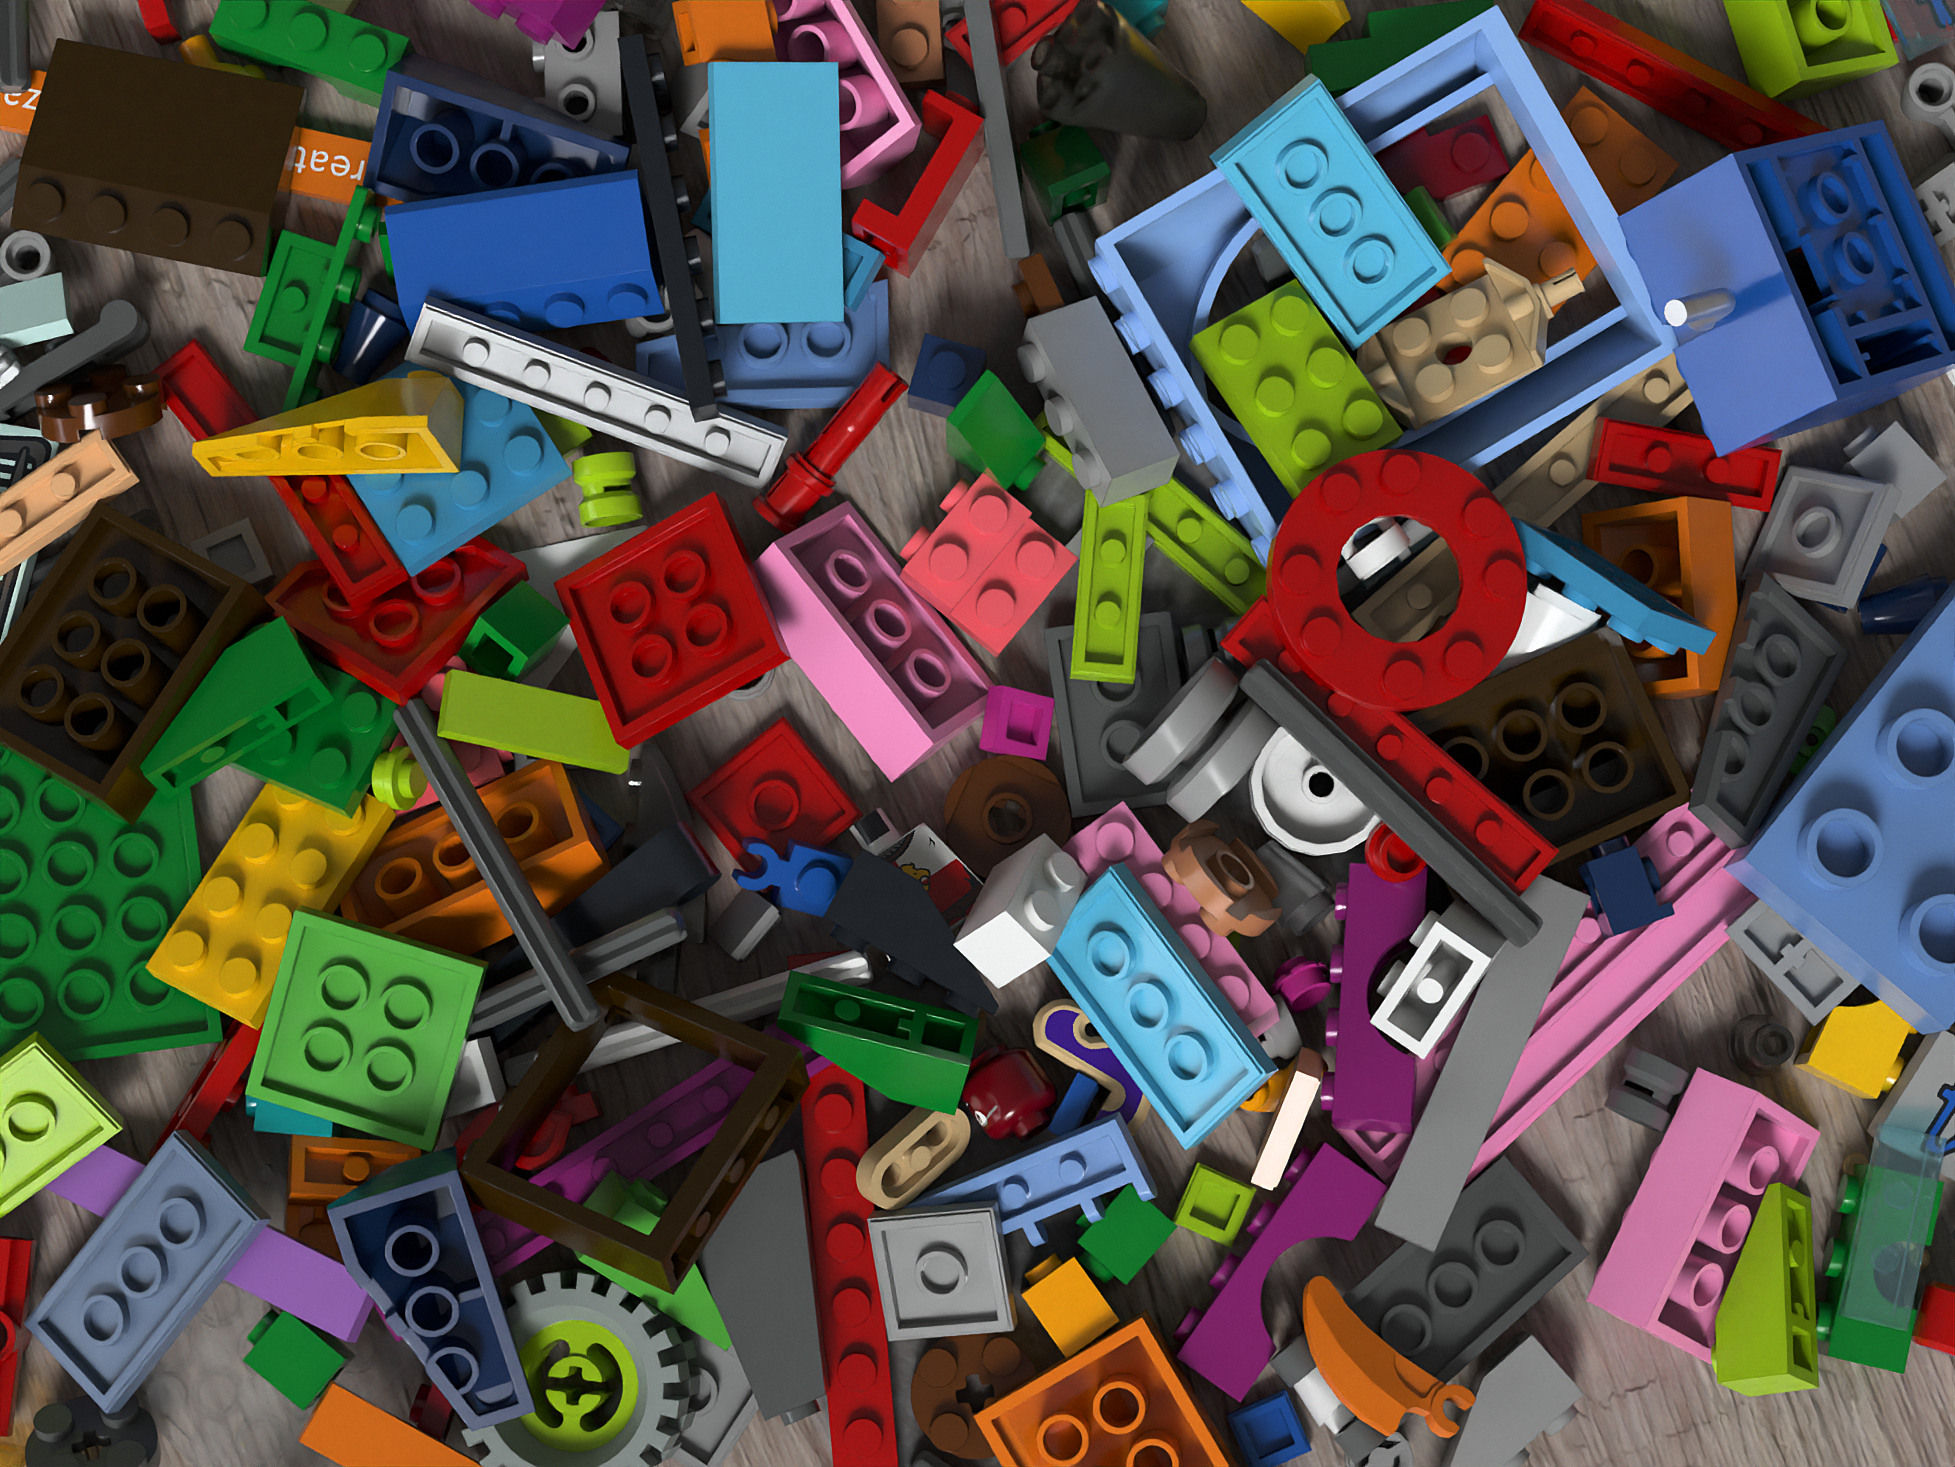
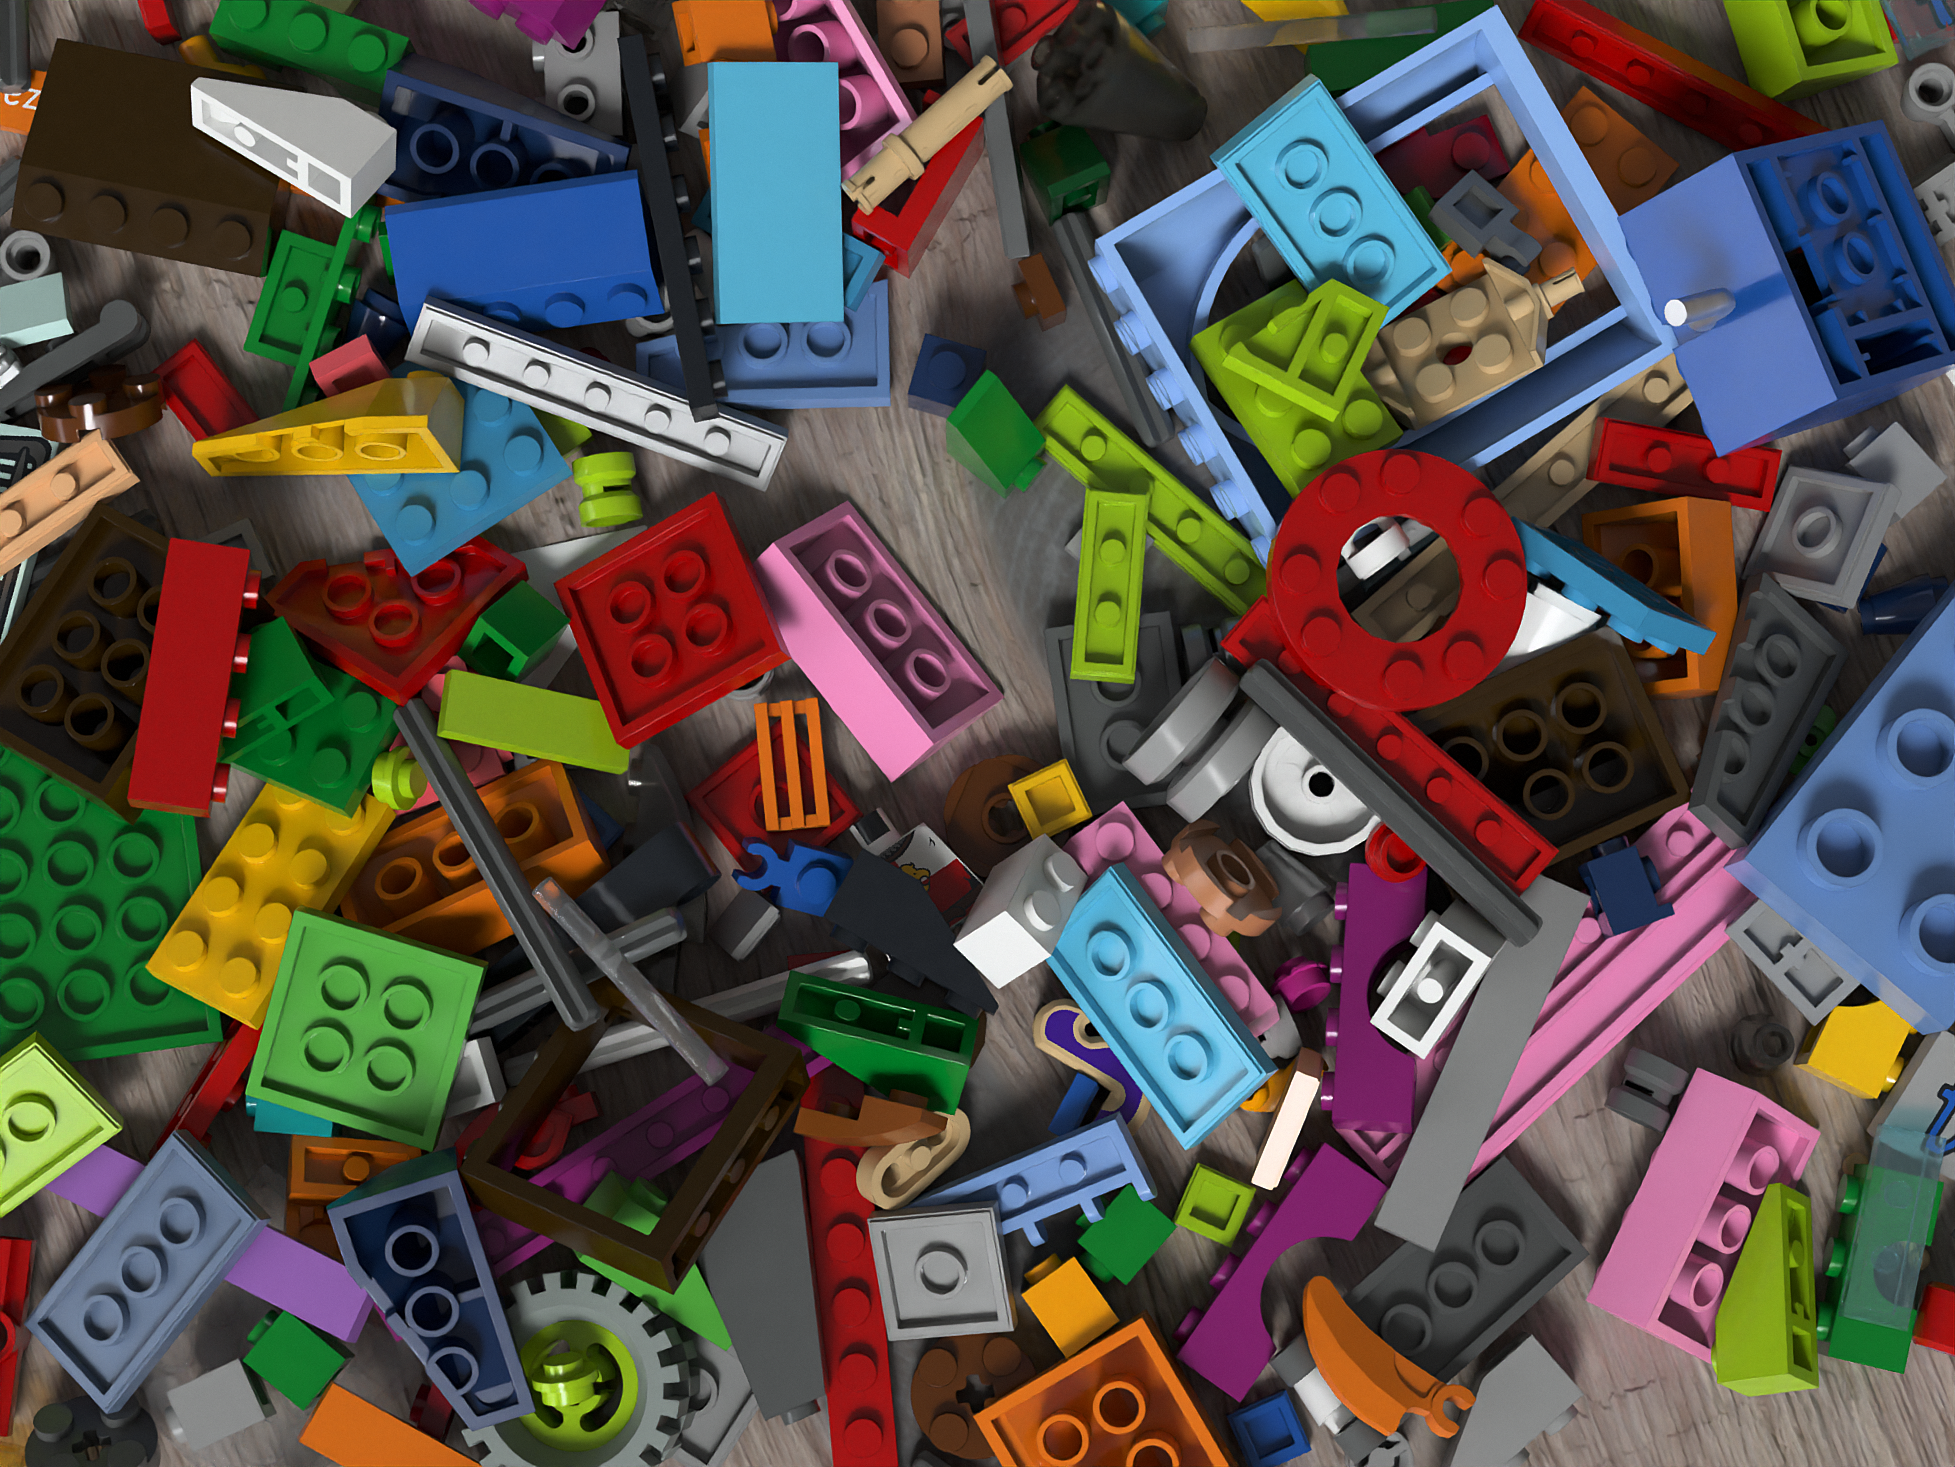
(191, 678): none -> red brick
(218, 1405): none -> light grey brick
(301, 137): none -> white slope
(341, 535): red tile -> none
(349, 367): none -> coral plate
(565, 1379): none -> lime plate
(630, 981): none -> clear bar
(787, 710): none -> orange tile
(813, 471): red pin -> none
(877, 1123): none -> dark orange slope
(924, 137): none -> tan pin
(985, 563): coral plate -> none
(1009, 1093): dark red head -> none
(1017, 723): dark pink plate -> none
(1050, 800): none -> yellow tile
(1097, 402): light grey brick -> none
(1312, 30): none -> clear bar
(1313, 348): none -> lime wing
(1482, 219): none -> dark grey plate

